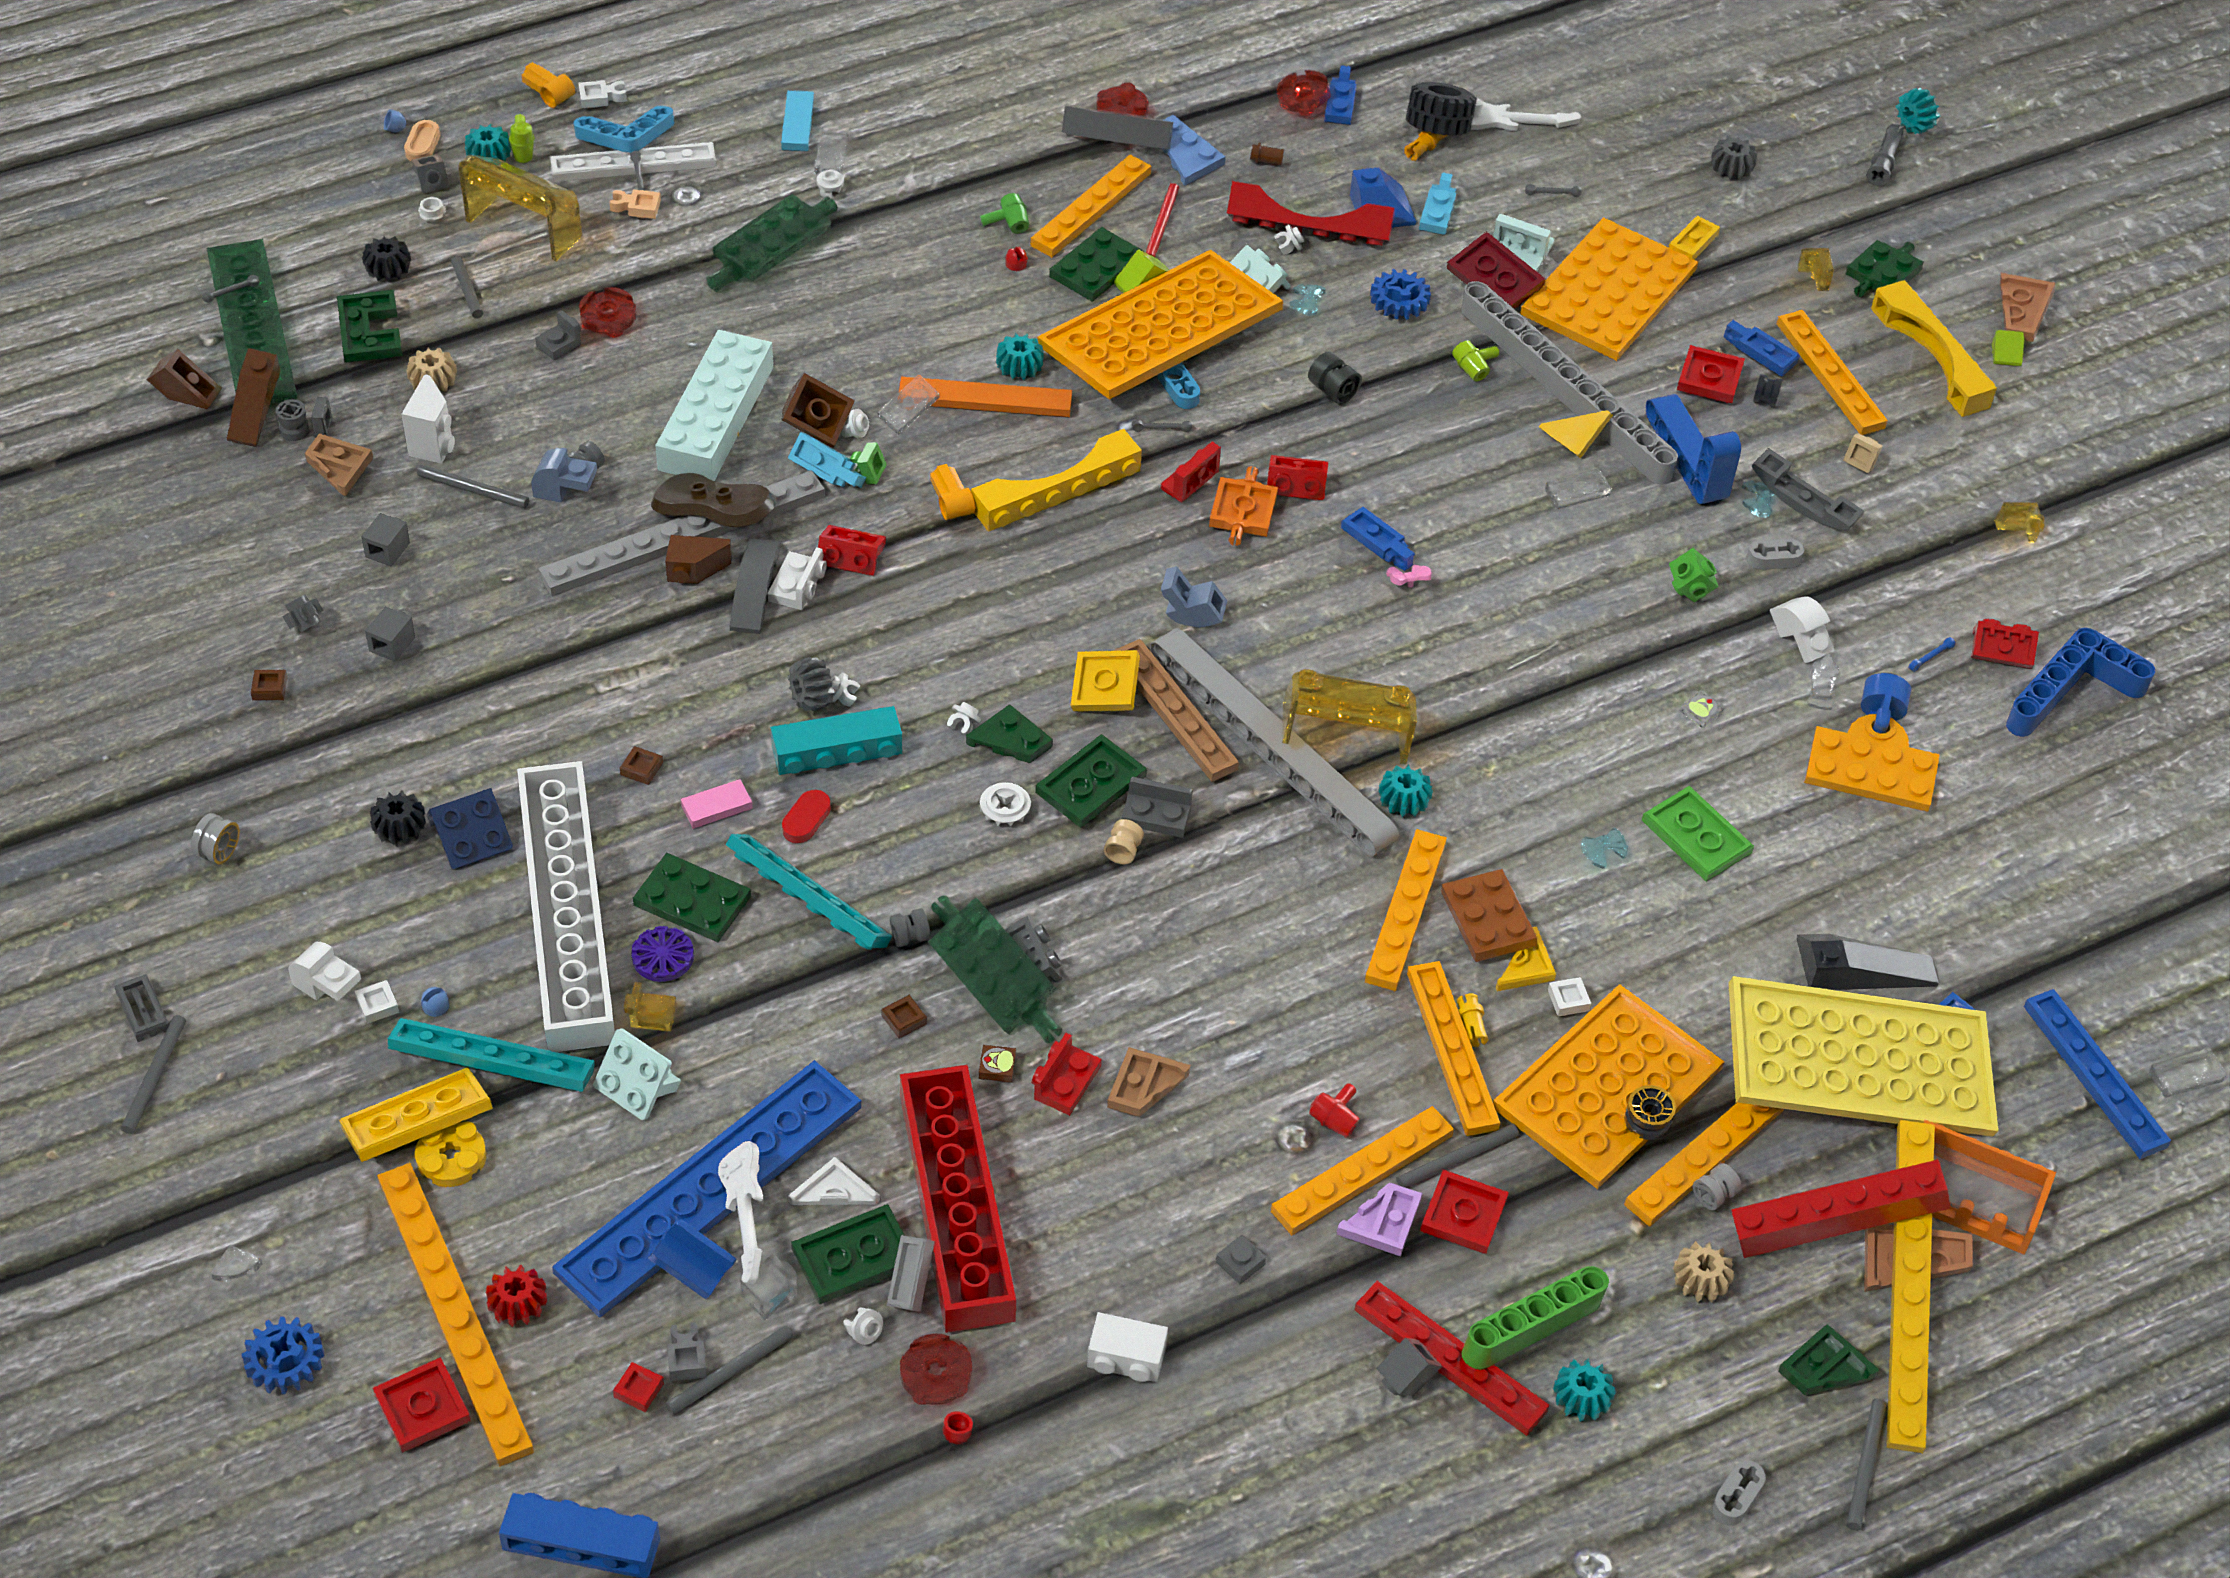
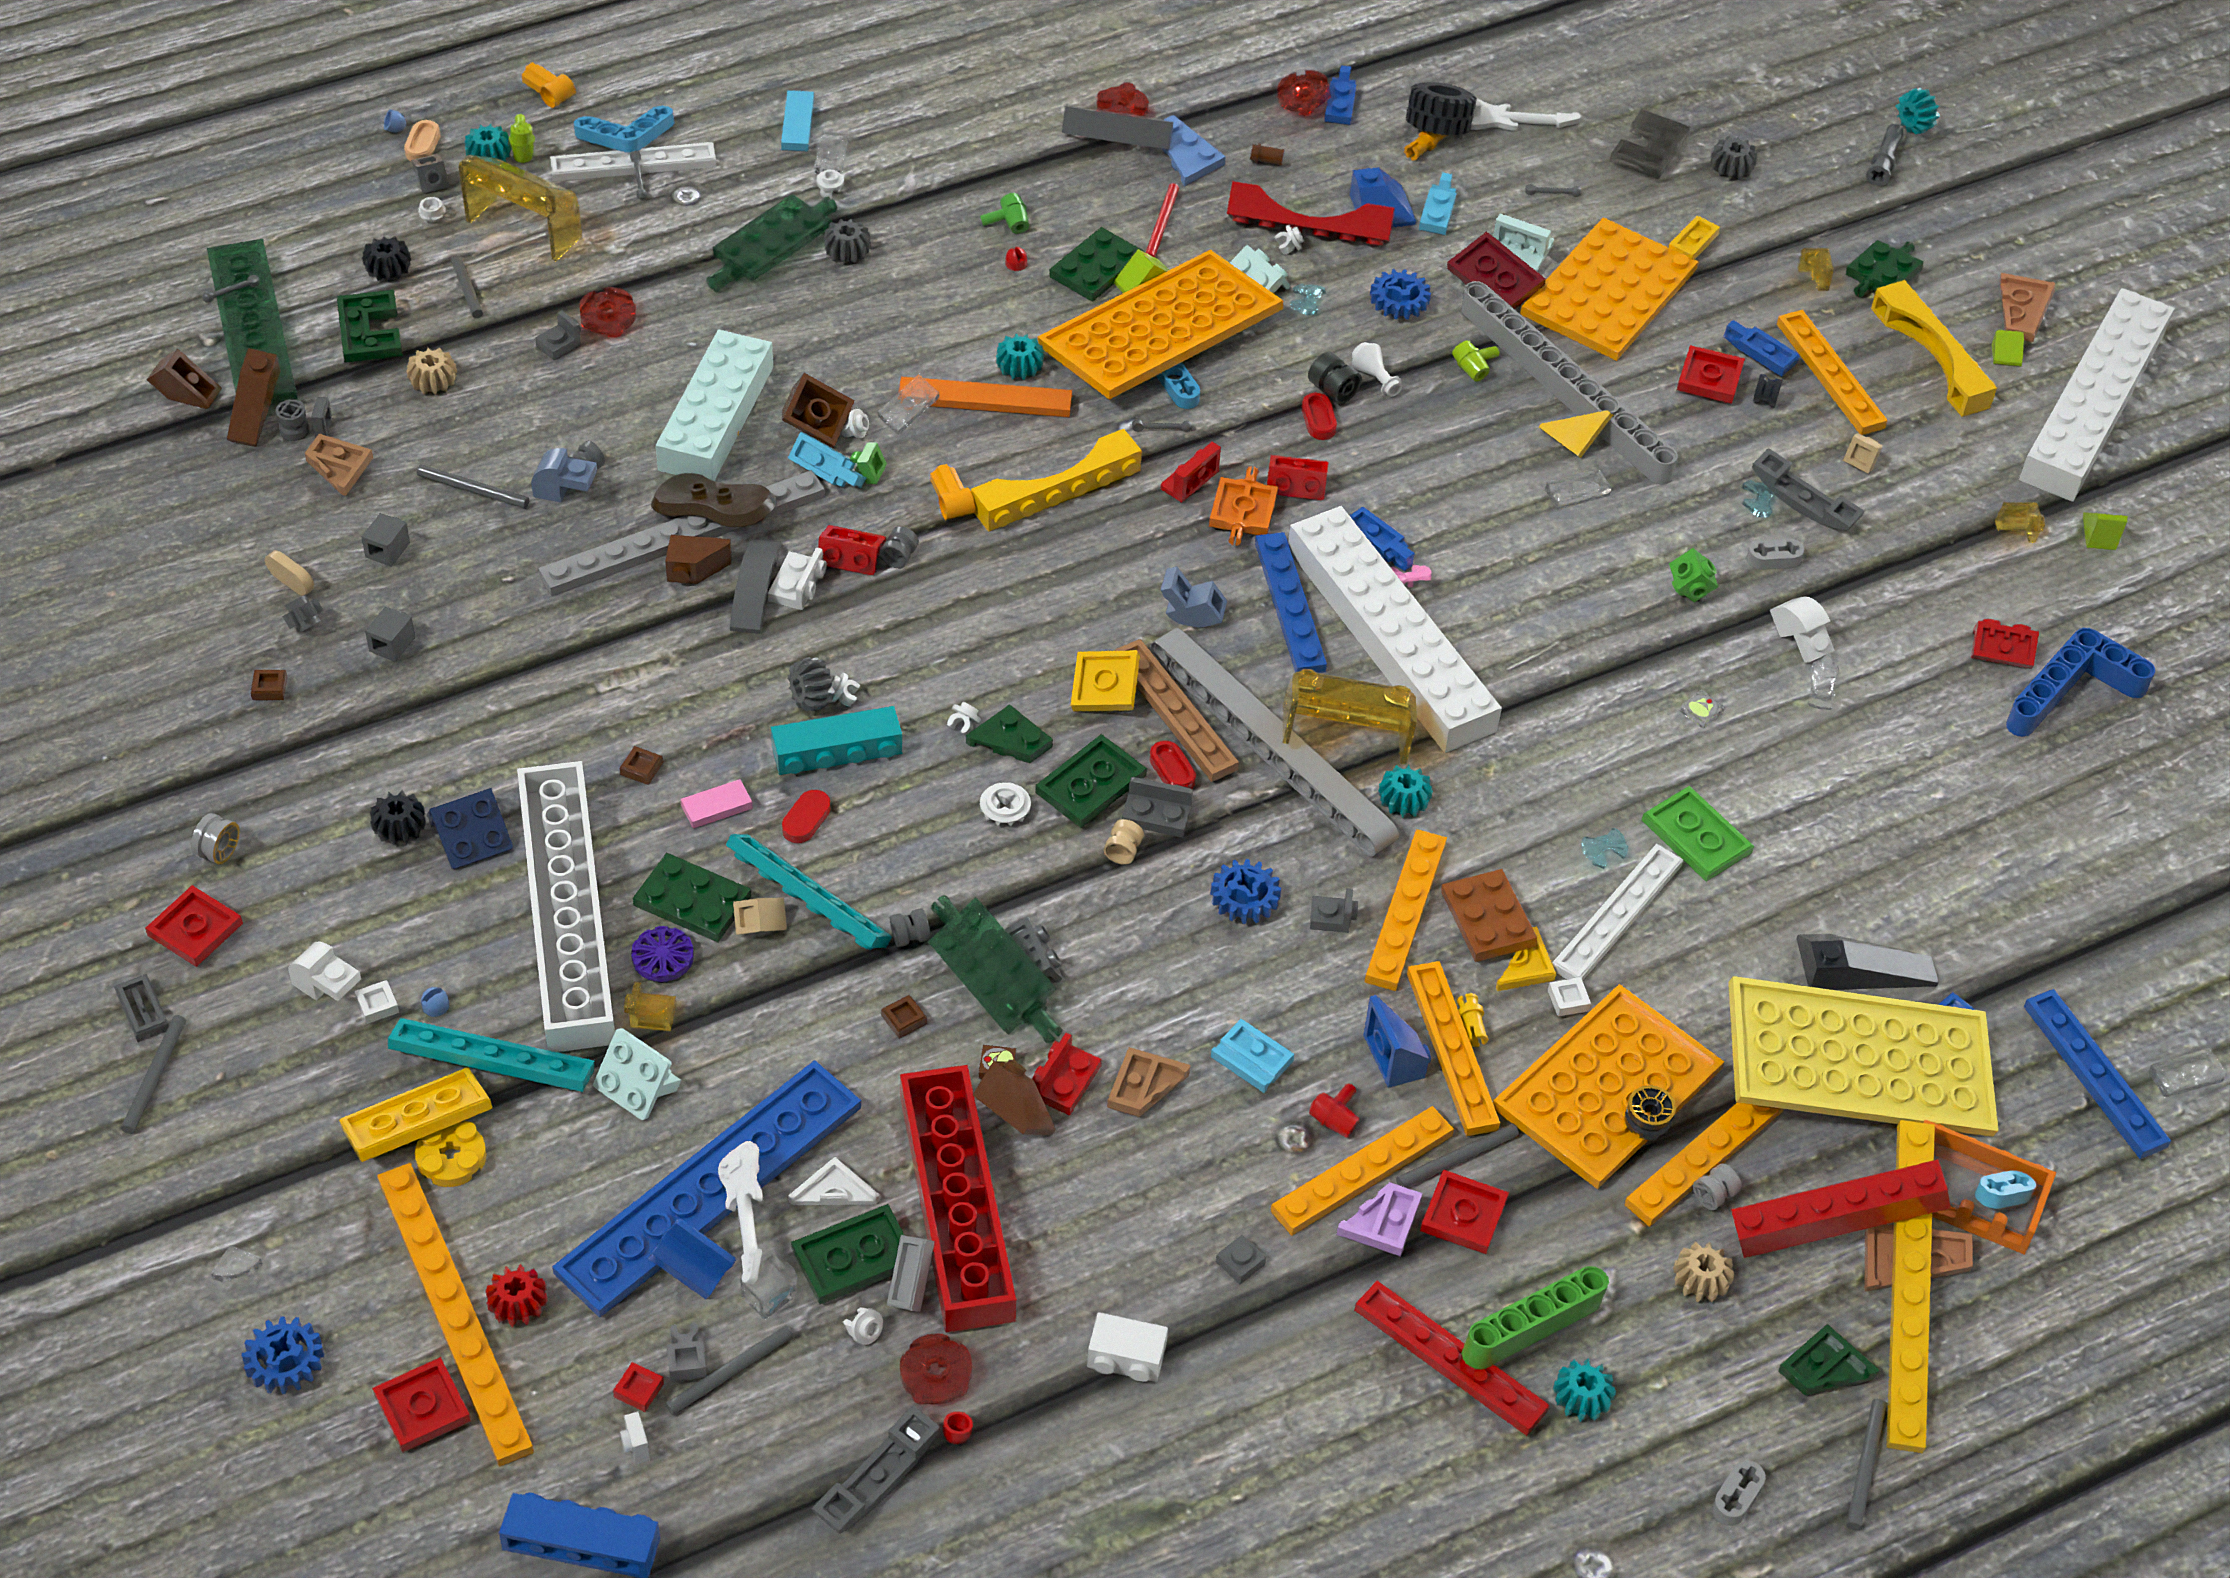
(194, 925): none -> red plate
(289, 573): none -> tan tile
(427, 423): white slope -> none
(597, 93): white plate -> none
(634, 1438): none -> white plate
(639, 204): light nougat plate -> none
(760, 915): none -> tan panel
(847, 241): none -> dark grey gear
(879, 1473): none -> dark grey slope
(899, 547): none -> dark grey wheel
(1014, 1098): none -> reddish brown slope
(1090, 206): light orange plate -> none
(1172, 764): none -> red tile
(1245, 891): none -> blue gear
(1252, 1055): none -> medium azure plate
(1290, 602): none -> blue plate
(1319, 416): none -> red tile
(1333, 913): none -> dark grey bracket
(1369, 360): none -> white piece
(1394, 628): none -> white brick
(1394, 1045): none -> blue slope
(1408, 1368): dark grey brick -> none
(1617, 914): none -> white tile
(1665, 141): none -> clear smoke plate
(1704, 463): blue beam -> none
(1875, 751): light orange plate -> none
(1948, 643): blue hinge -> none
(2005, 1189): none -> medium azure beam
(2096, 395): none -> white brick
(2103, 530): none -> lime slope

